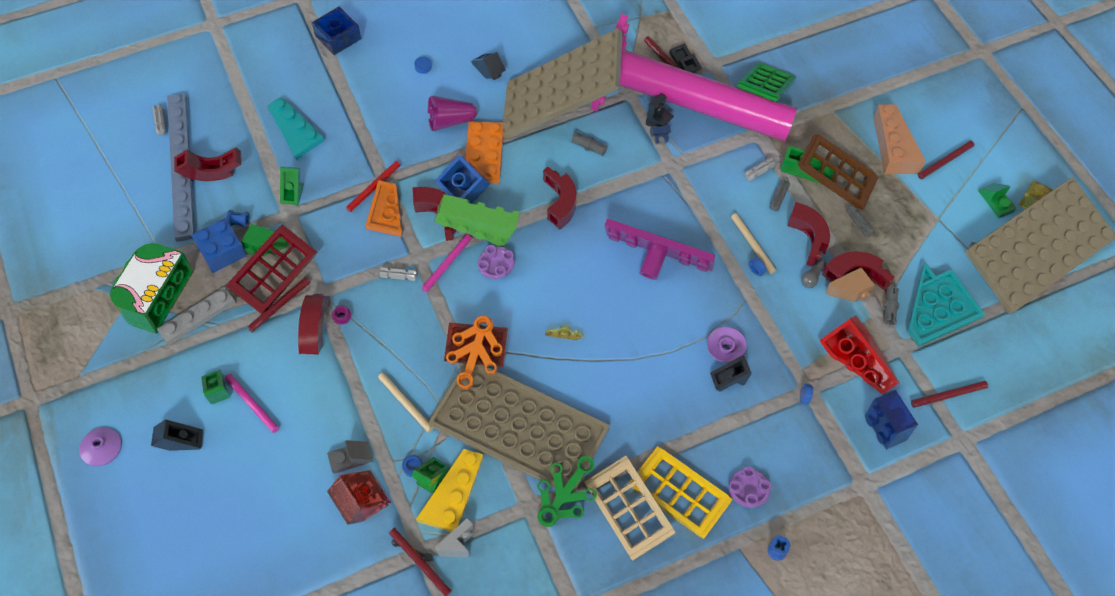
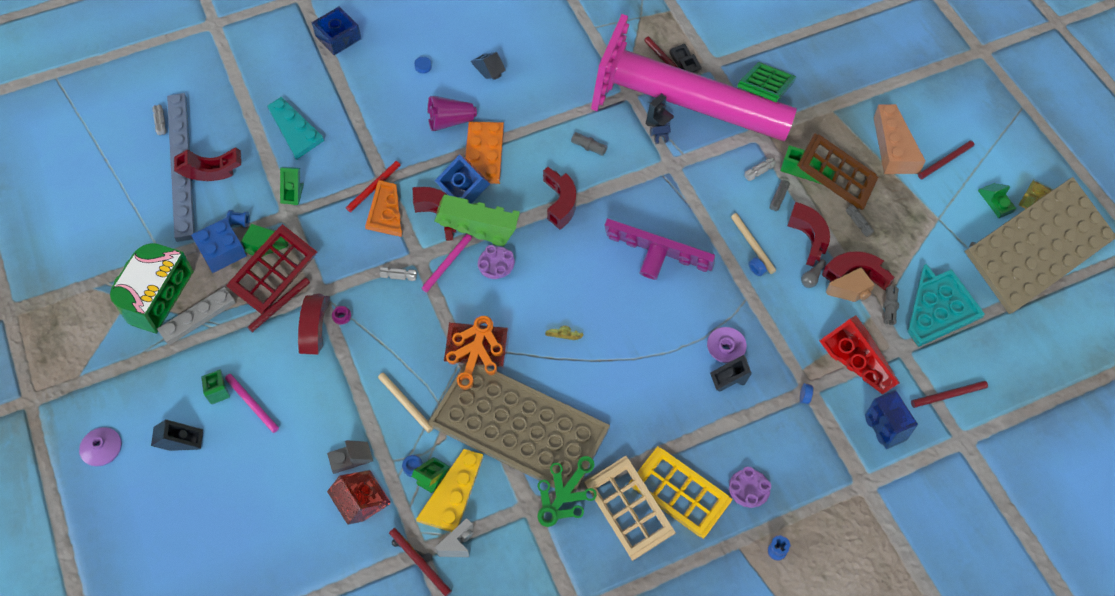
(563, 84): dark tan plate -> none

